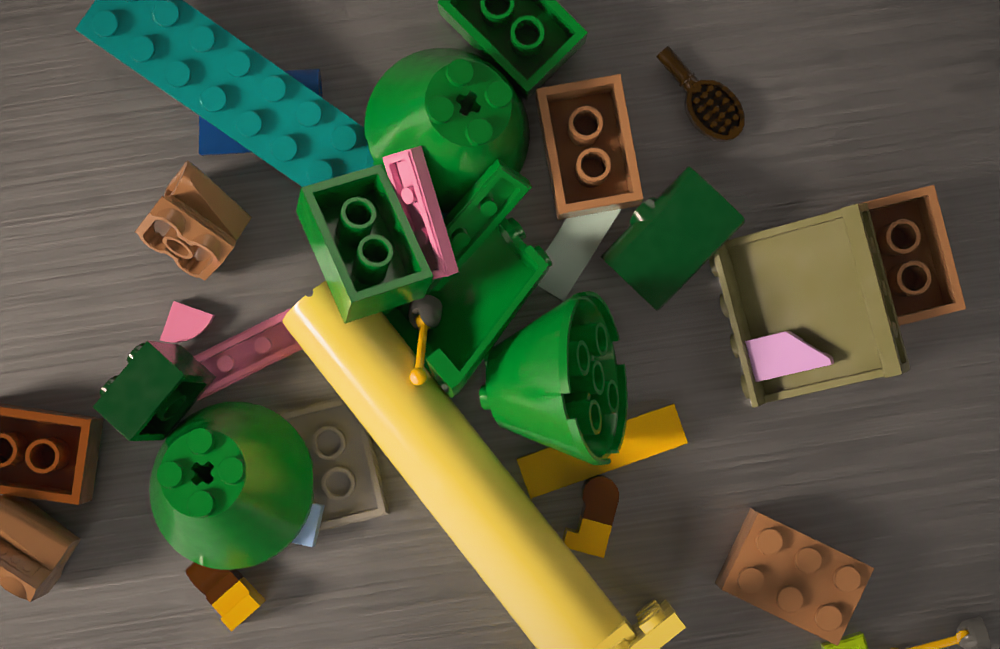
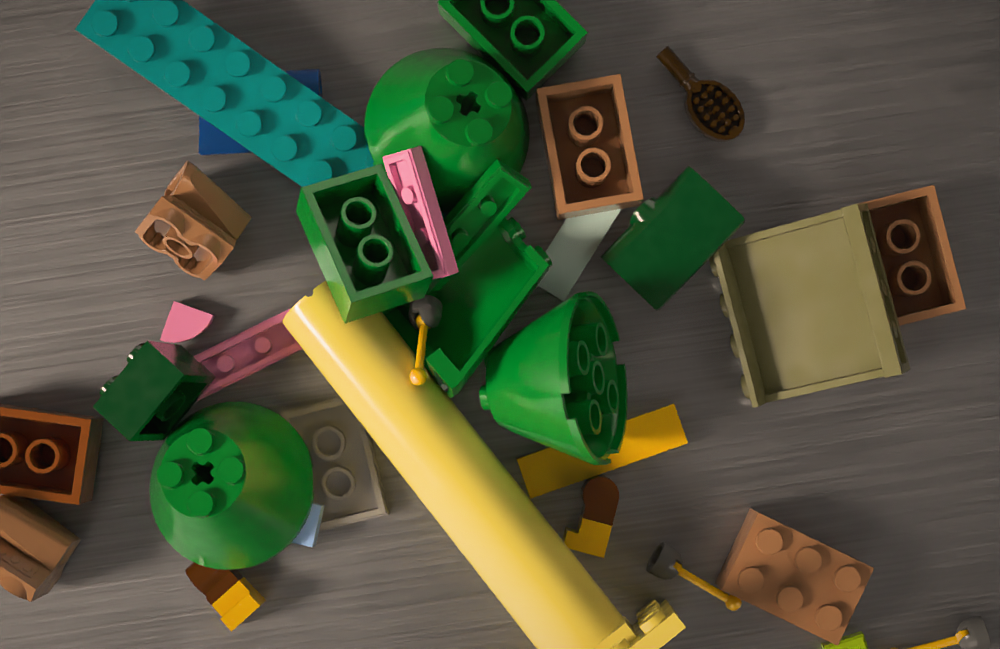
(667, 564): none -> hinge
(783, 355): lavender tile -> none

